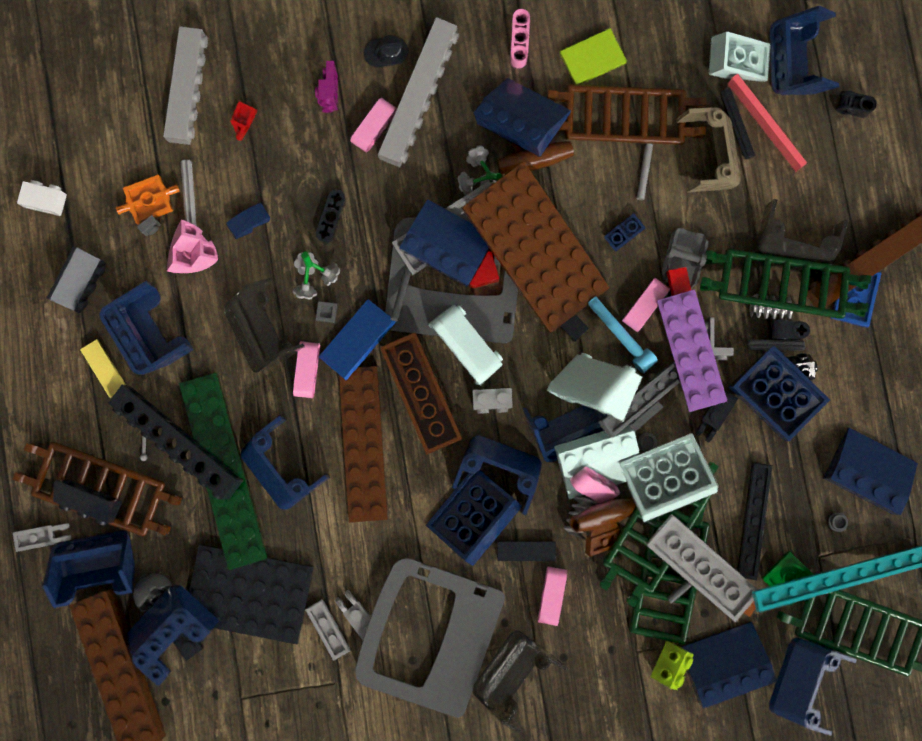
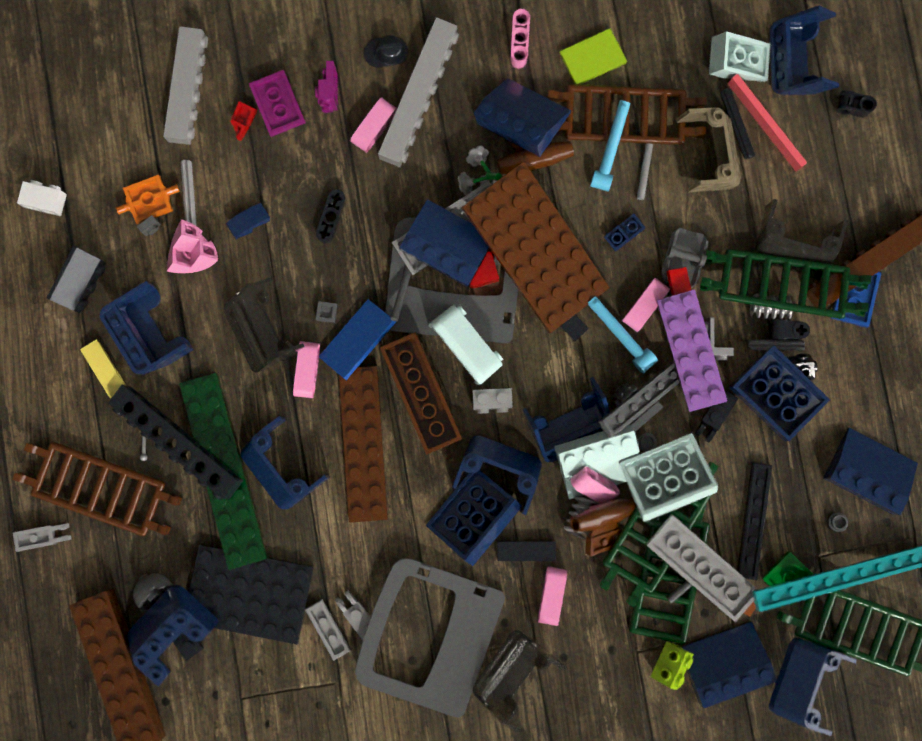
(86, 501): black slope -> none
(88, 564): dark blue windscreen -> none
(277, 103): none -> magenta plate
(306, 265): light grey plant -> none
(596, 385): light aqua windscreen -> none
(602, 179): none -> medium azure piece

